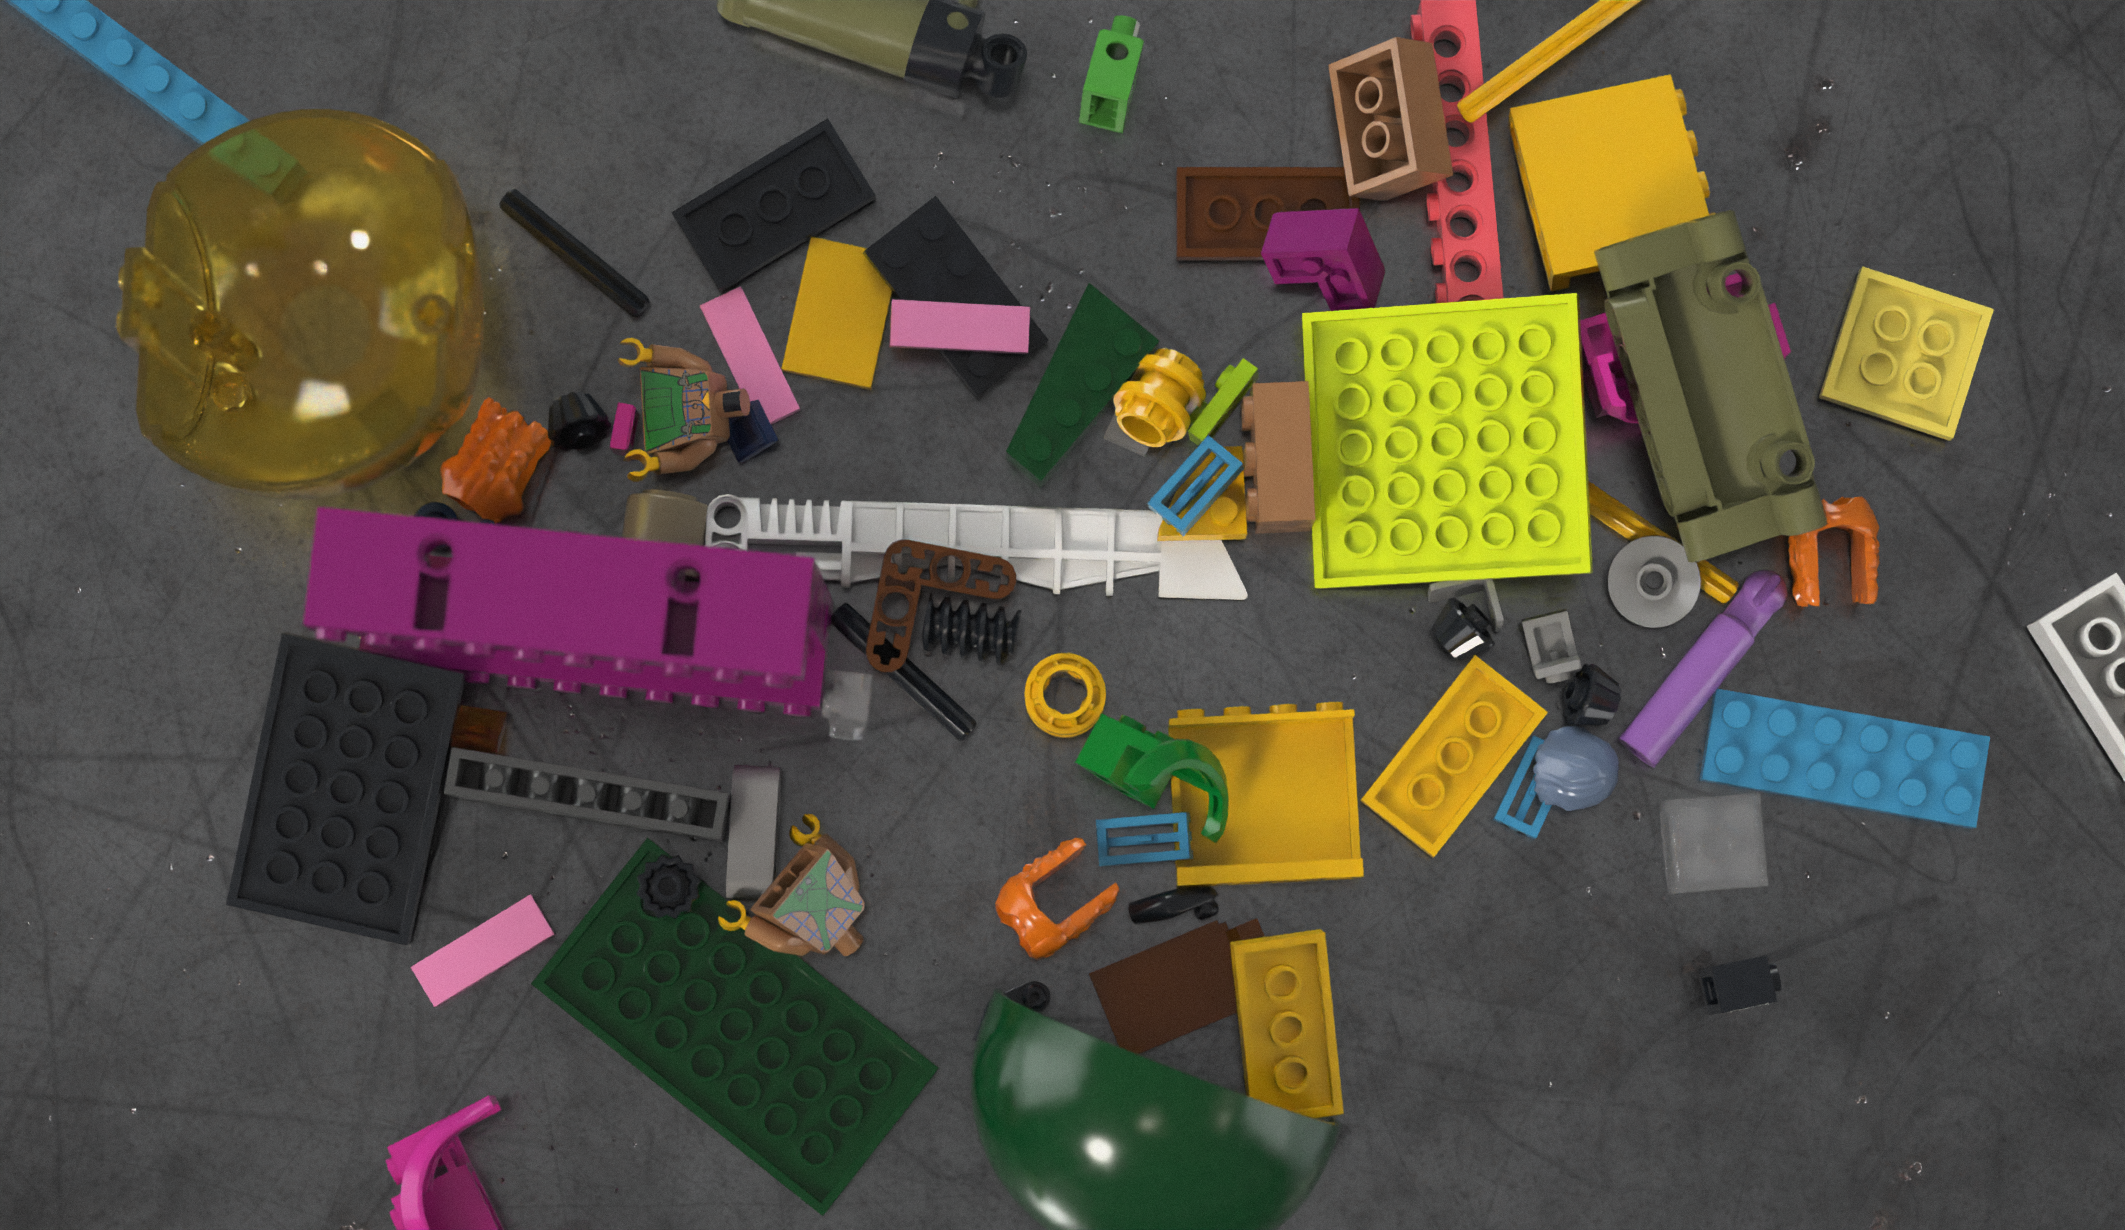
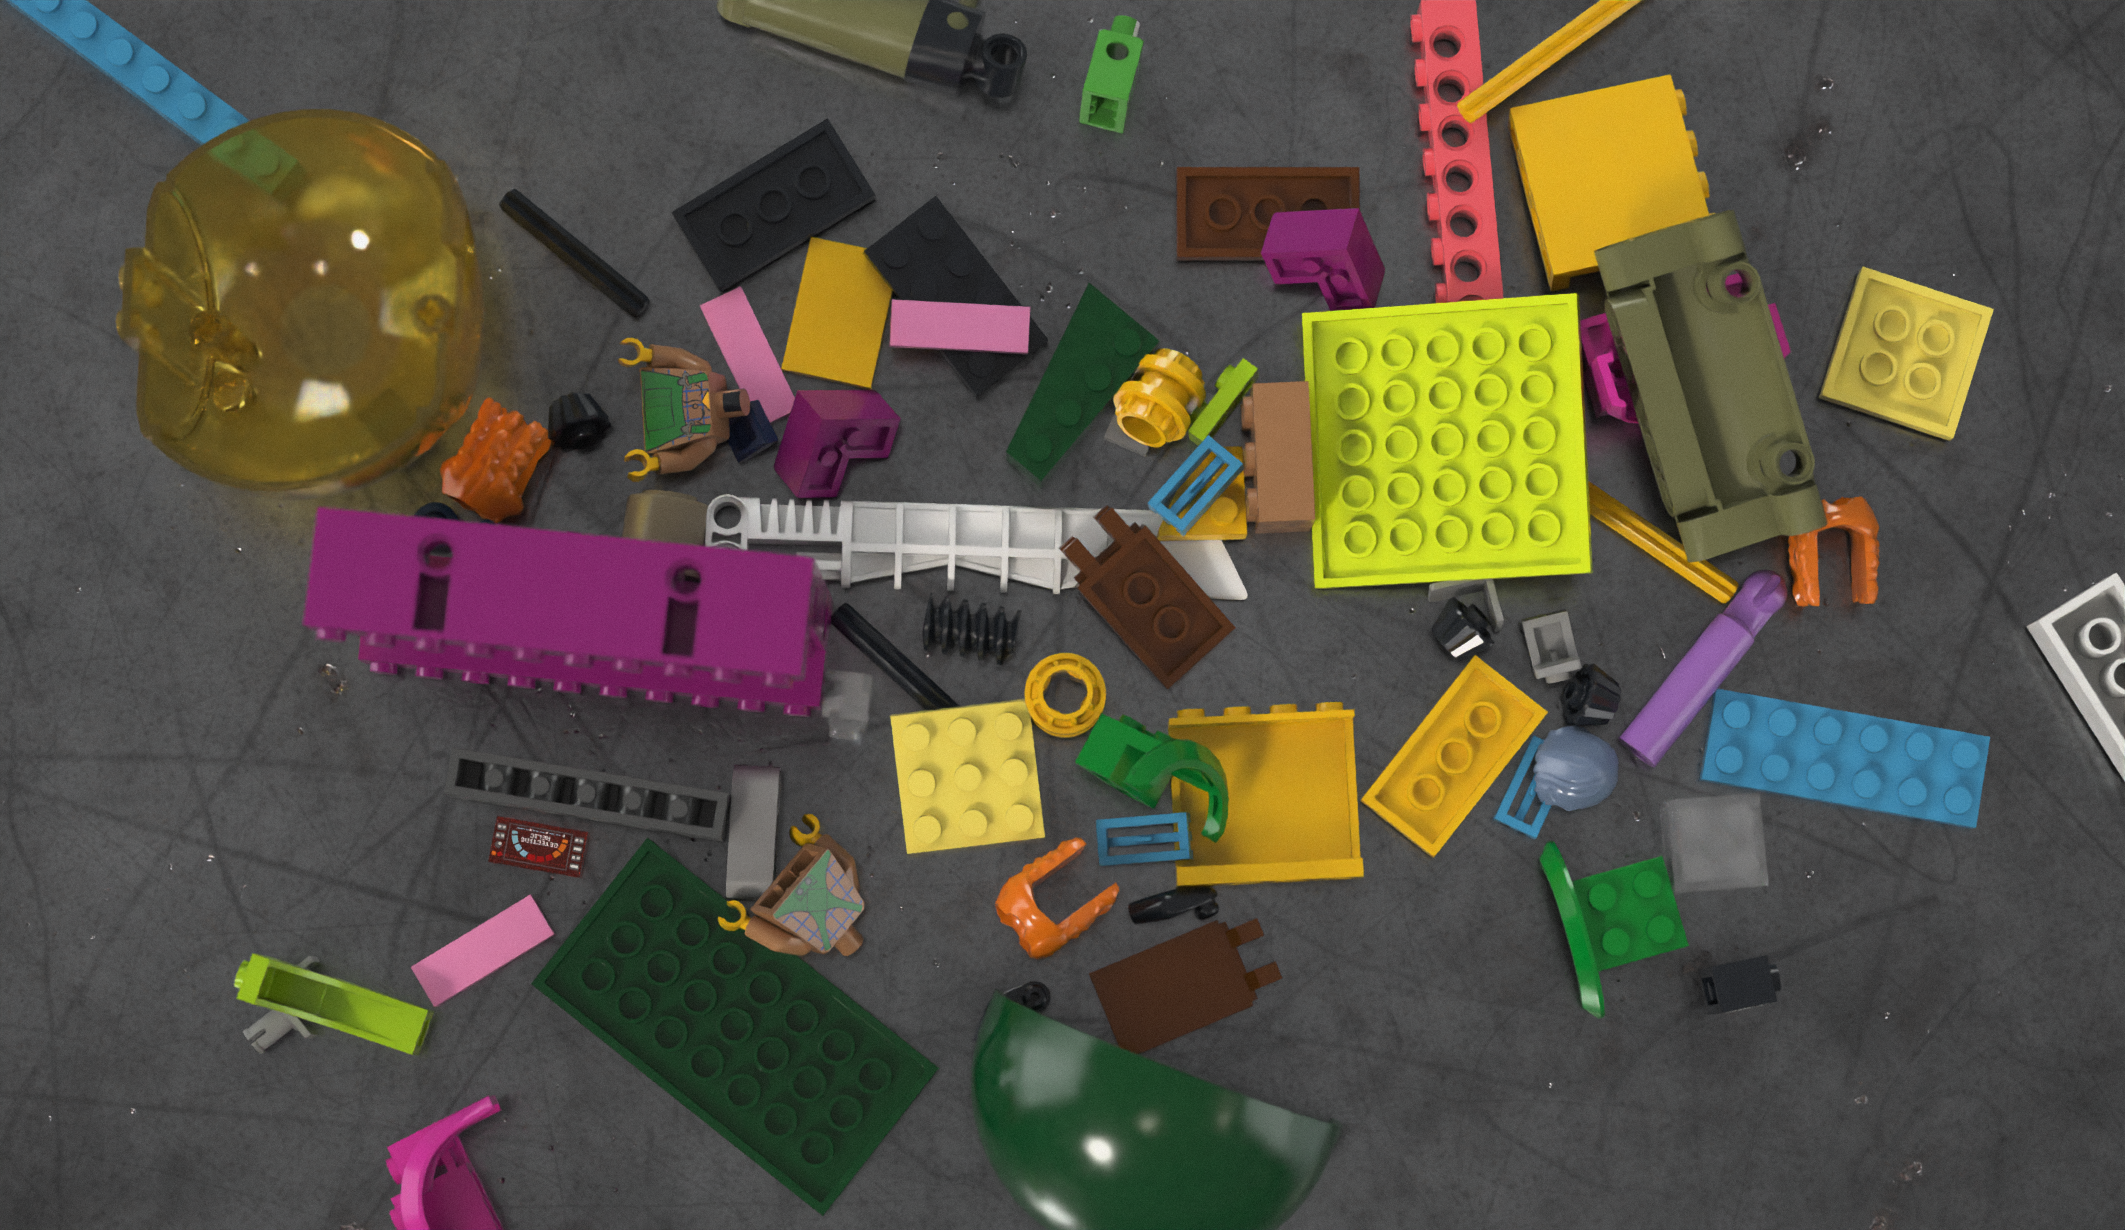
(278, 1023): none -> light grey bracket
(333, 1003): none -> lime arch
(346, 788): black plate -> none
(479, 729): clear orange plate -> none
(538, 847): none -> clear red tile
(624, 429): dark pink tile -> none
(668, 886): black piece -> none
(826, 432): none -> magenta panel
(910, 585): reddish brown beam -> none
(967, 776): none -> light yellow plate
(1147, 598): none -> reddish brown tile
(1288, 1022): yellow plate -> none
(1390, 119): medium nougat brick -> none
(1613, 918): none -> green piece
(1651, 605): light grey dish -> none

